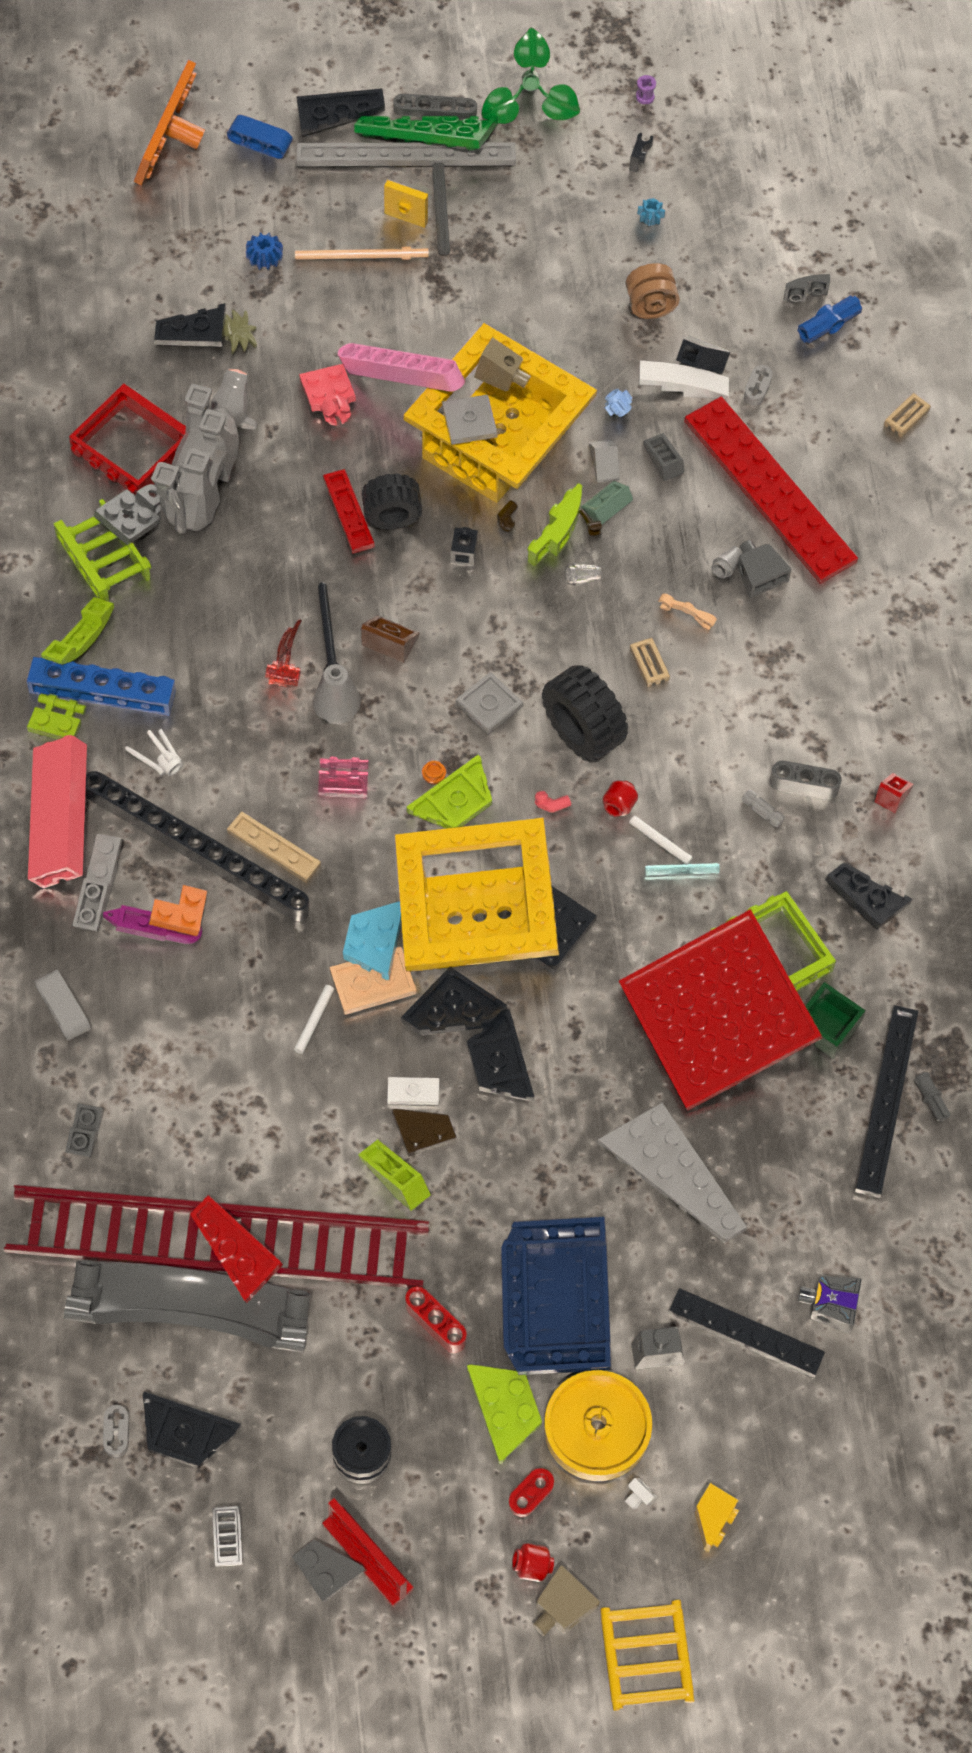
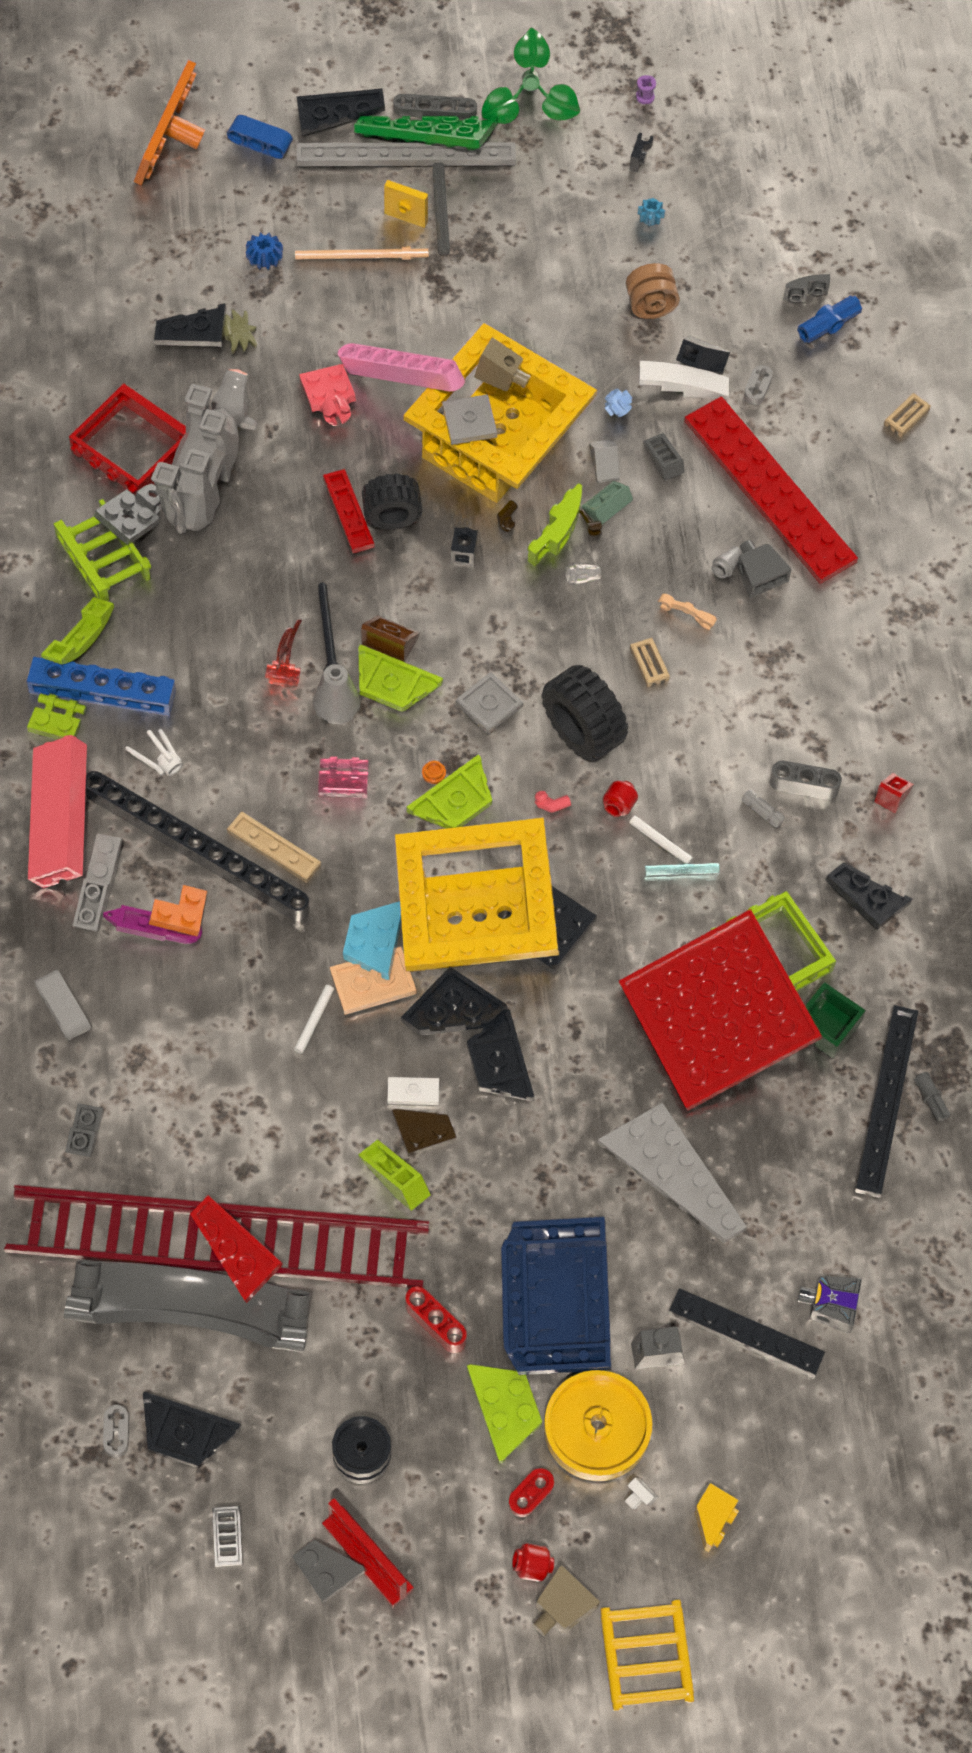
(393, 680): none -> lime wing

